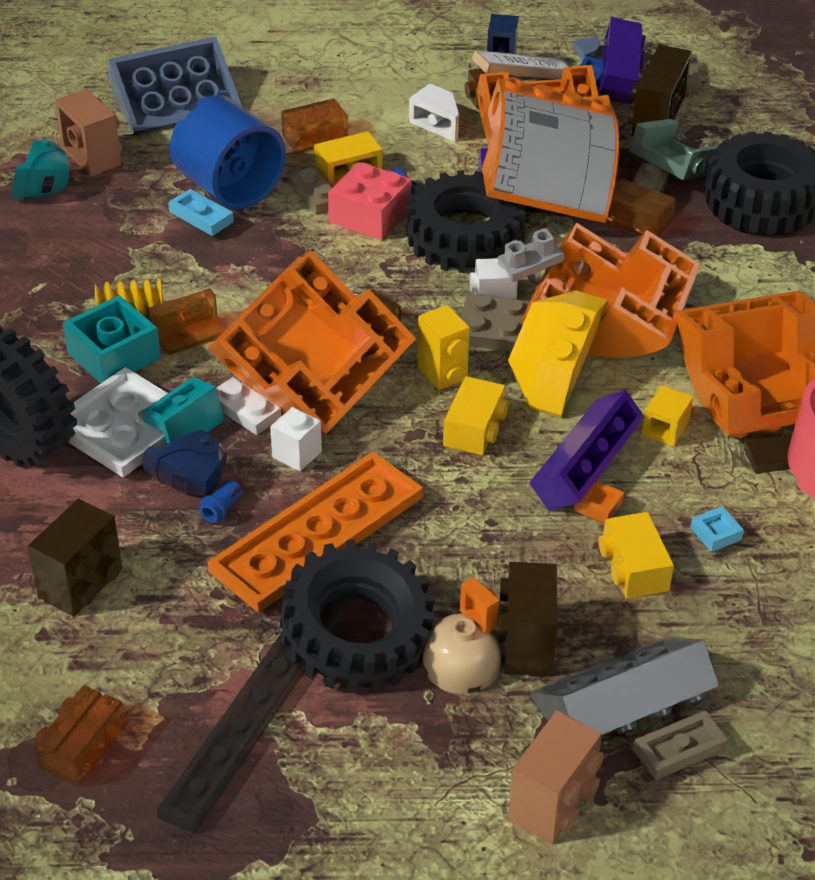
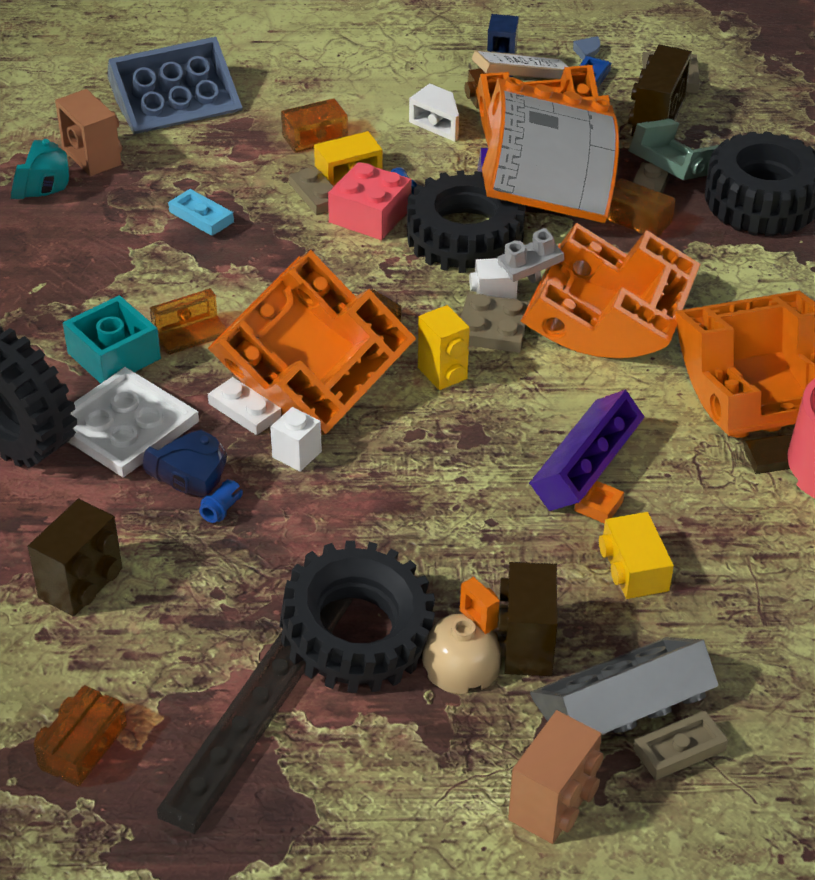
(140, 299): yellow piece -> none
(185, 410): teal panel -> none
(228, 152): blue brick -> none
(336, 512): orange plate -> none
(475, 416): yellow brick -> none
(554, 348): yellow wedge -> none
(621, 59): dark purple brick -> none
(667, 415): yellow brick -> none
(717, 529): medium azure plate -> none

